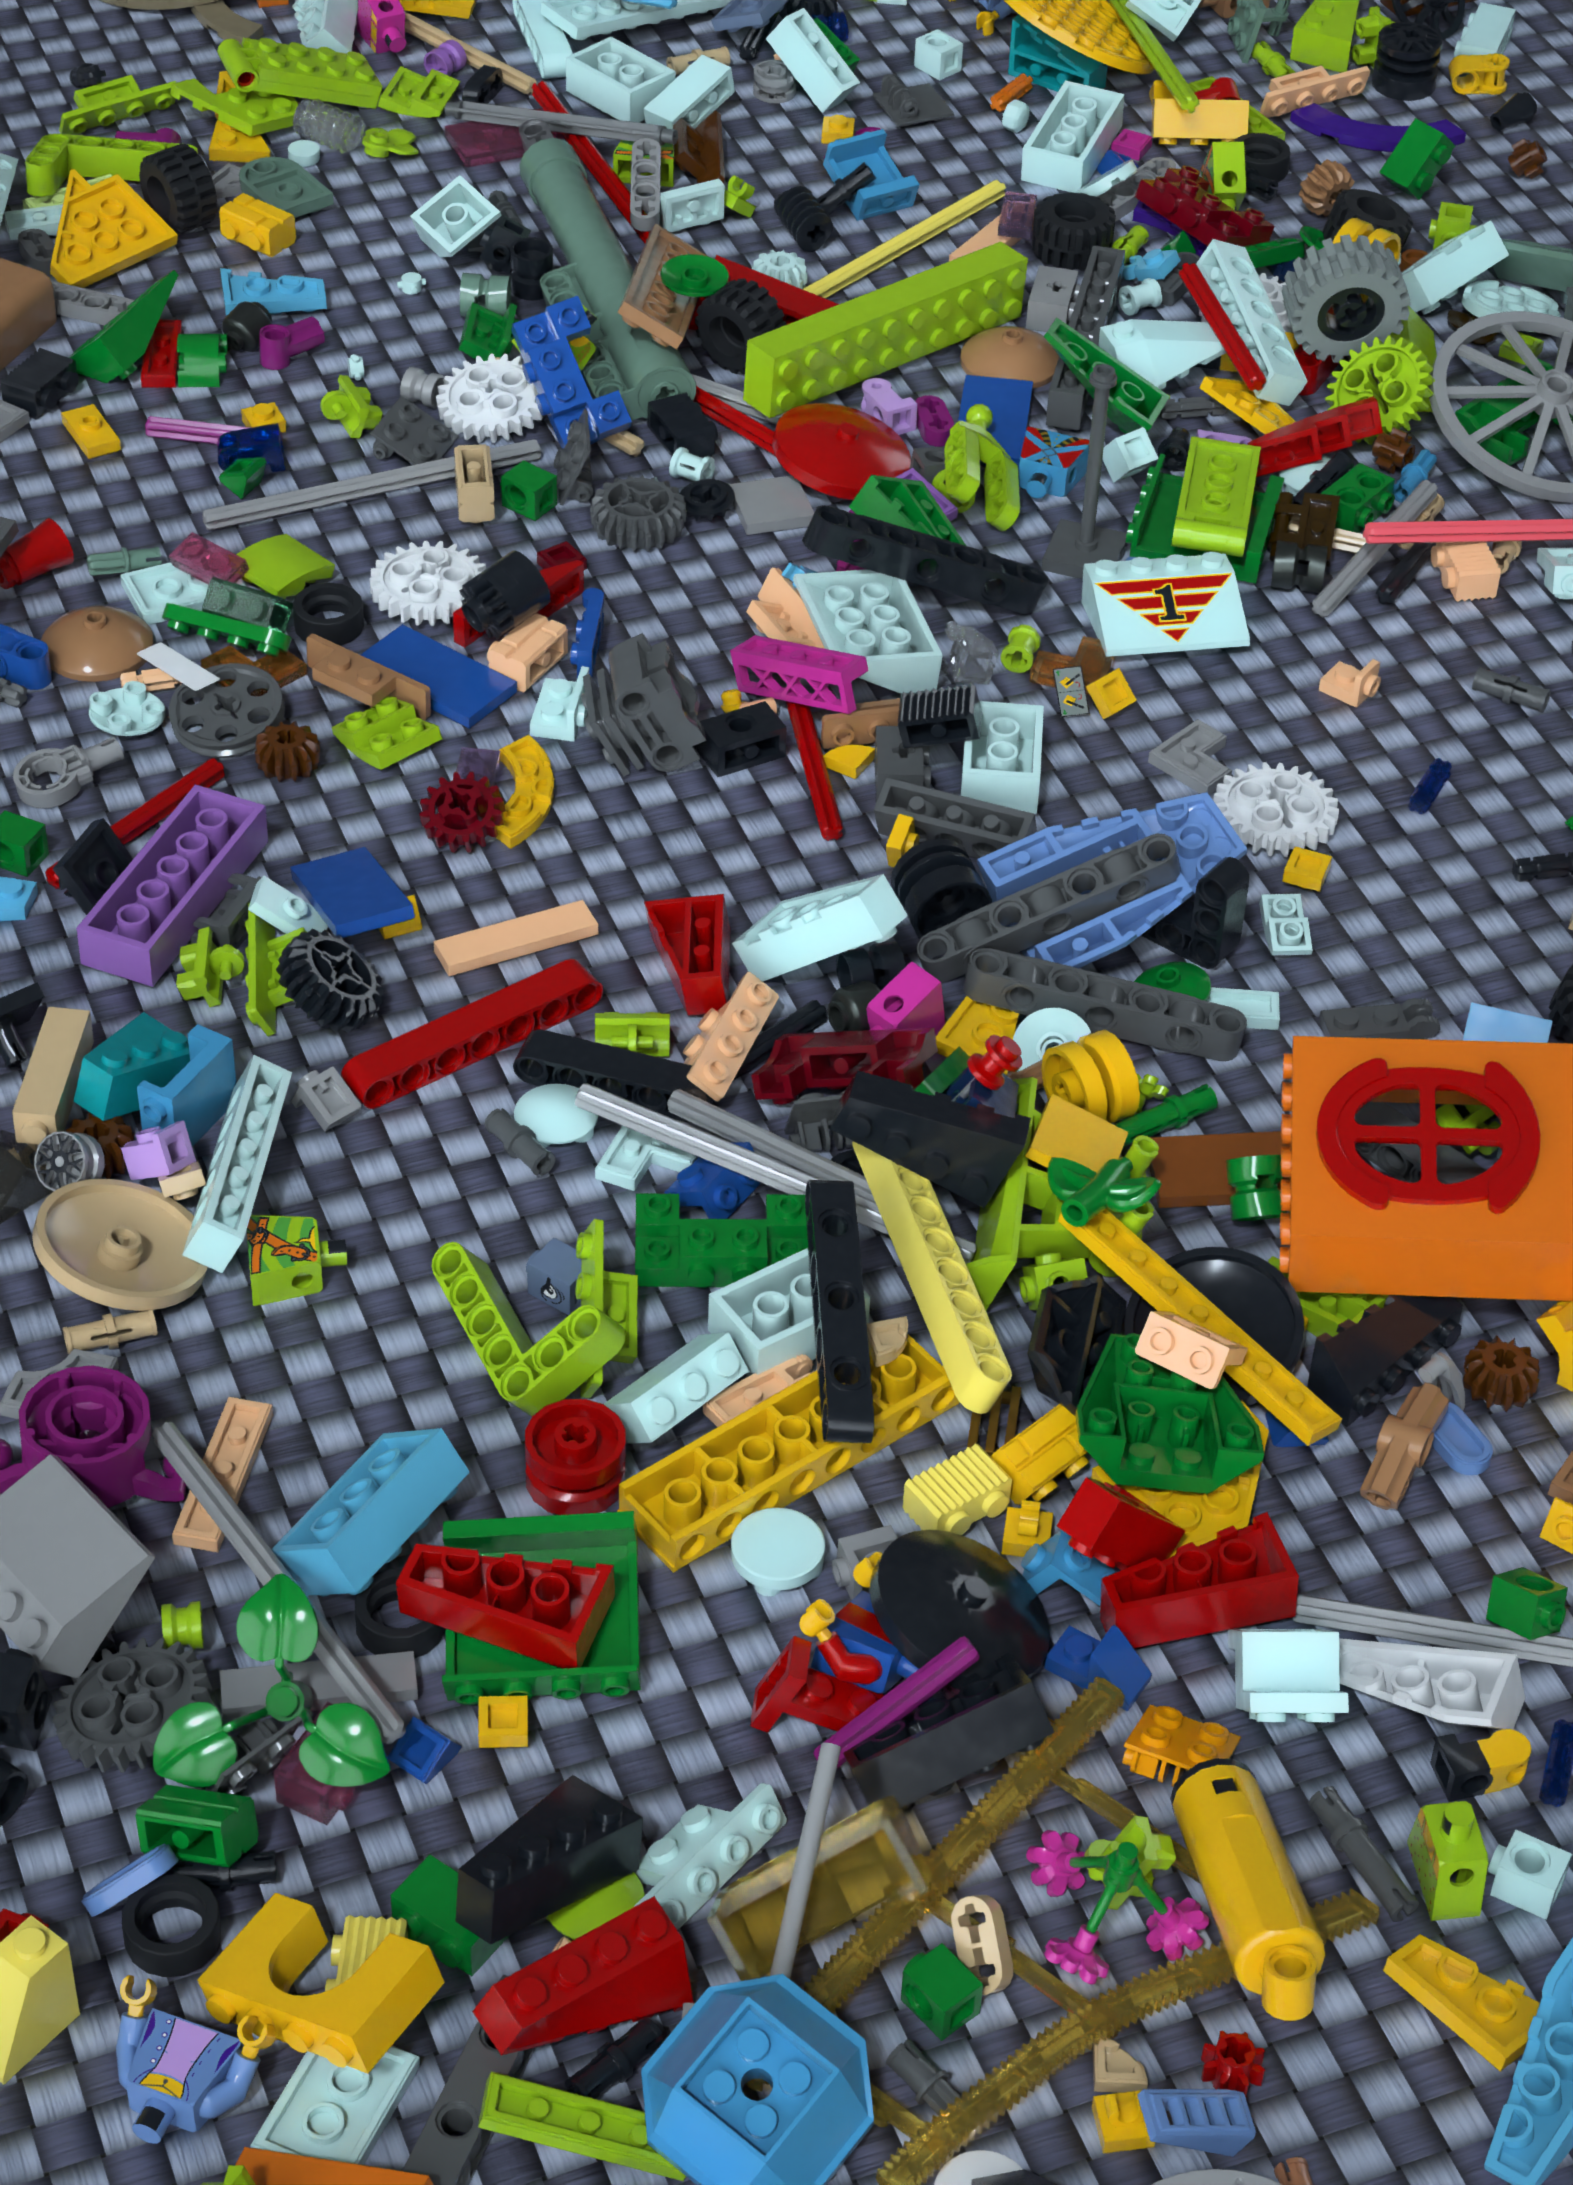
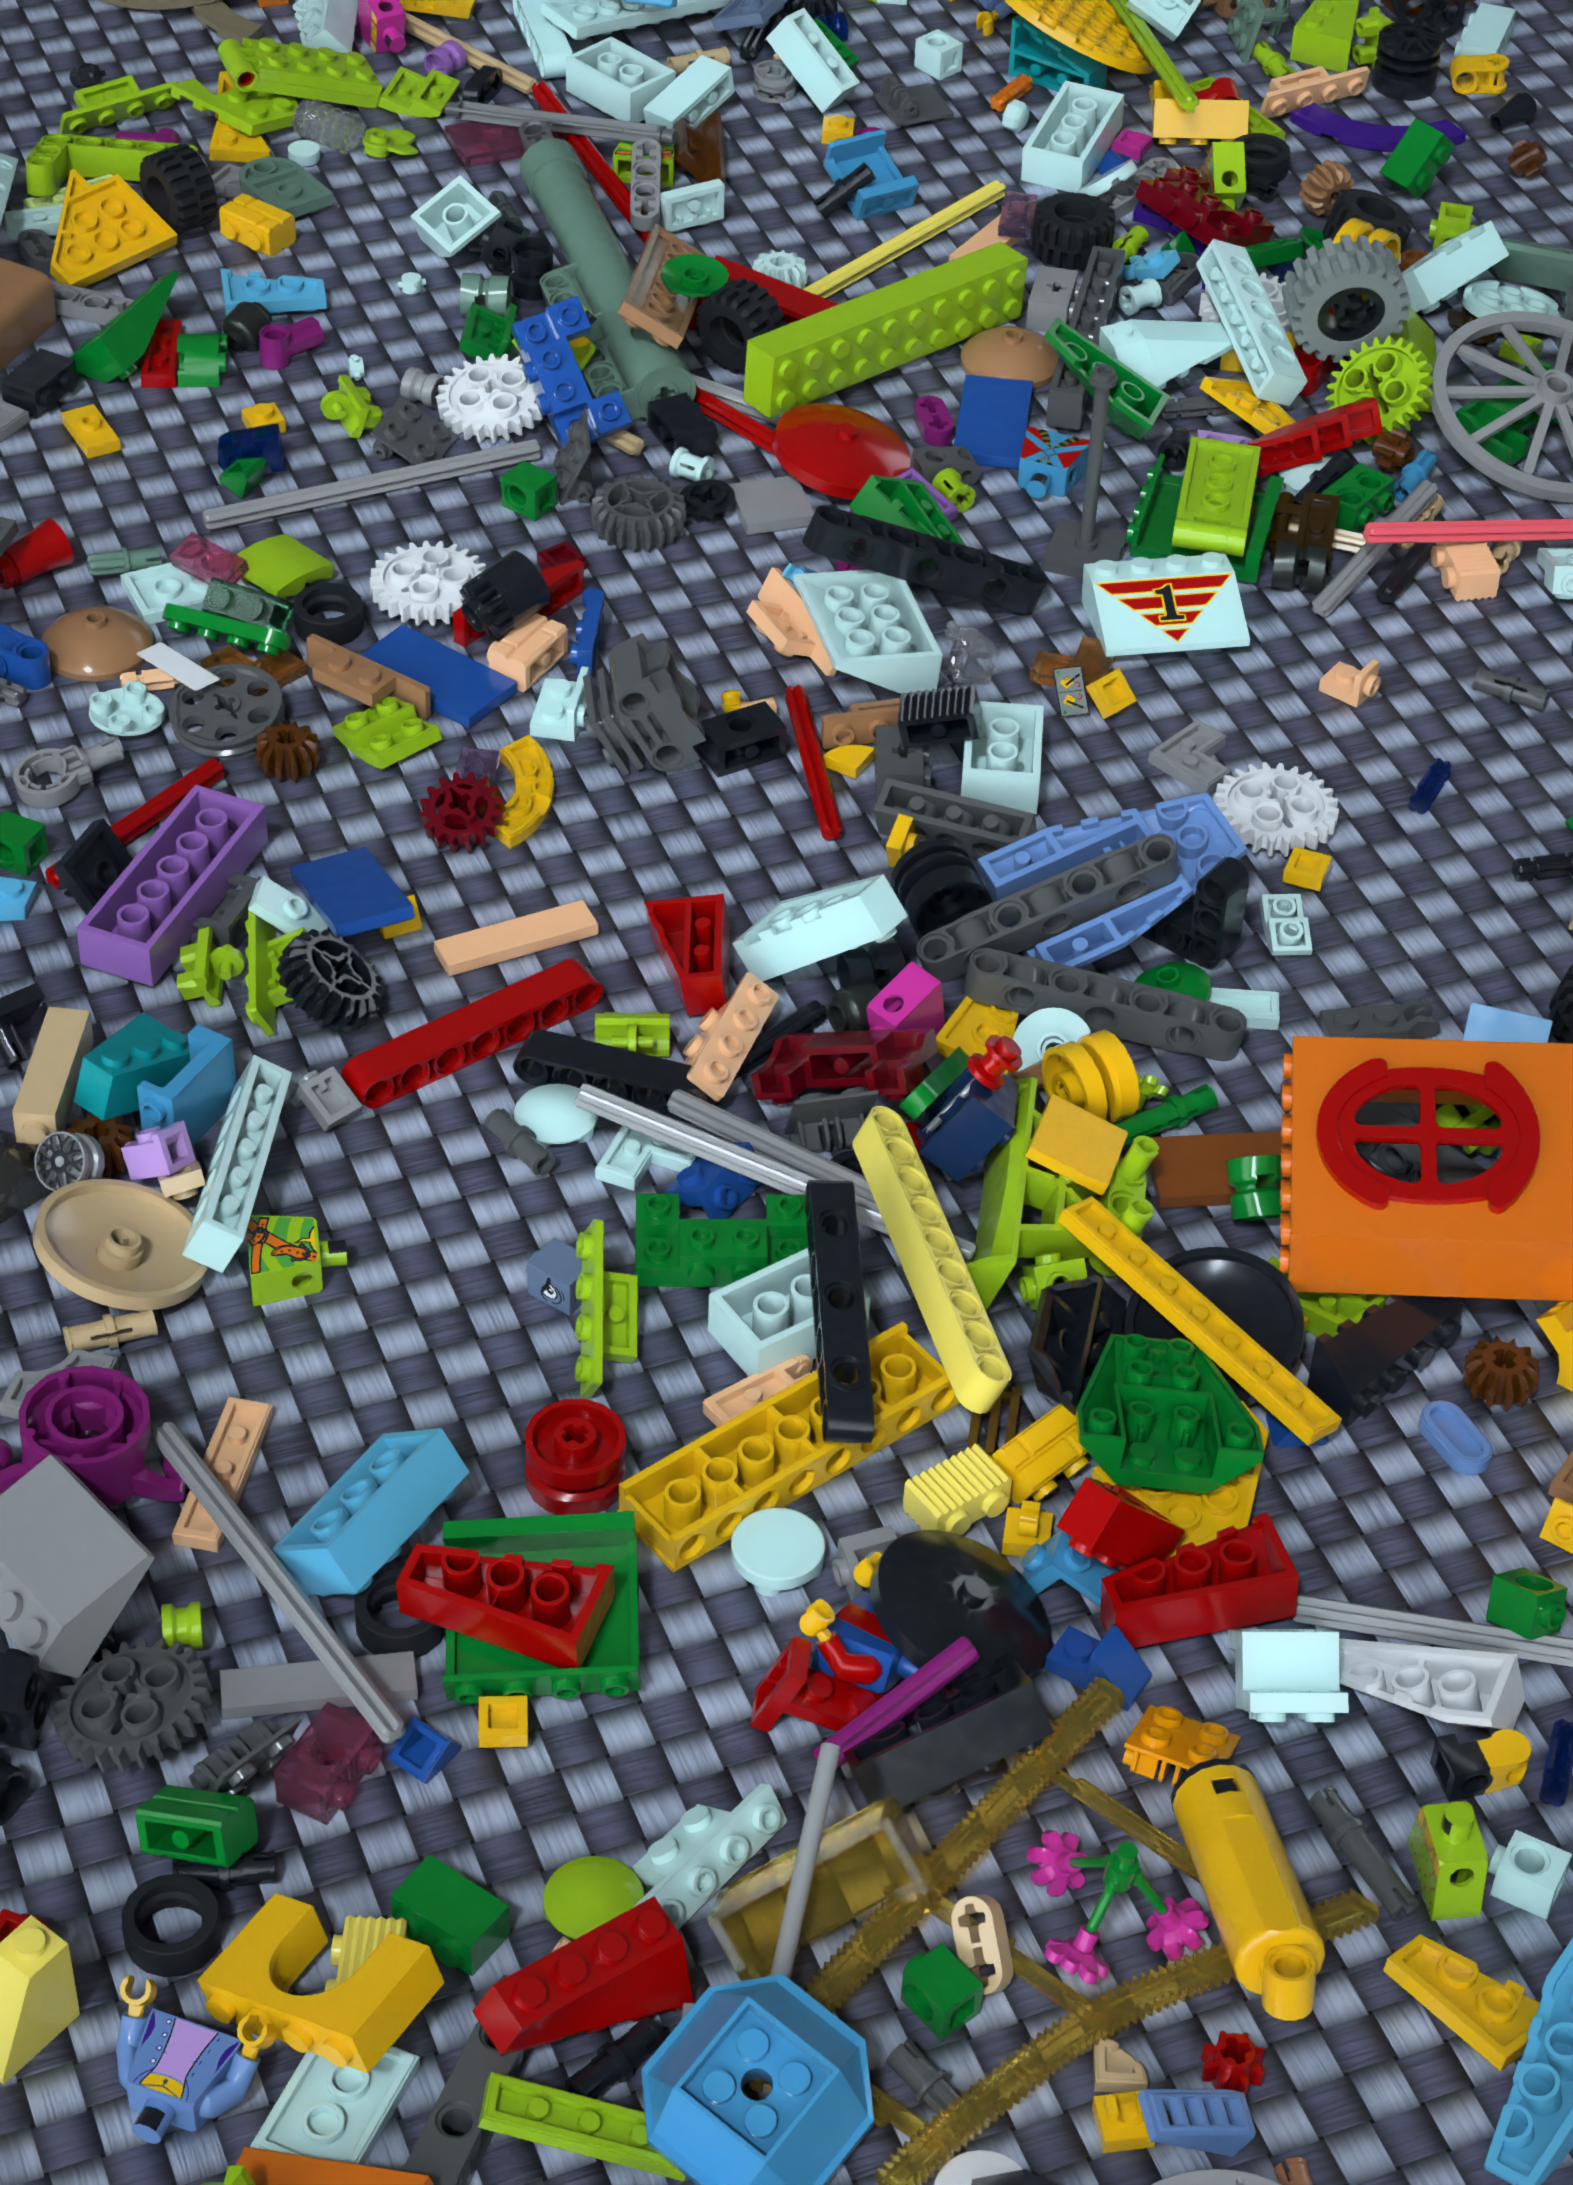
(129, 1879): medium blue tile -> none
(188, 430): magenta axle -> none
(342, 1745): green plant -> none
(474, 483): tan brick -> none
(523, 1372): lime beam -> none
(548, 1860): black wedge -> none
(677, 1386): light aqua brick -> none
(736, 198): lime tile -> none
(795, 662): dark pink fence -> none
(803, 217): black piece -> none
(887, 1339): tan tile -> none
(888, 406): lavender leg -> none
(931, 1135): black wedge -> none
(963, 451): lime piece -> none
(1019, 652): lime bush -> none
(1090, 1192): green plant -> none
(1129, 454): light aqua brick -> none
(1154, 1852): lime hips -> none
(1187, 1348): light nougat bracket -> none
(1222, 327): red axle -> none
(1404, 1446): medium nougat piece -> none
(1443, 1372): light grey piece -> none

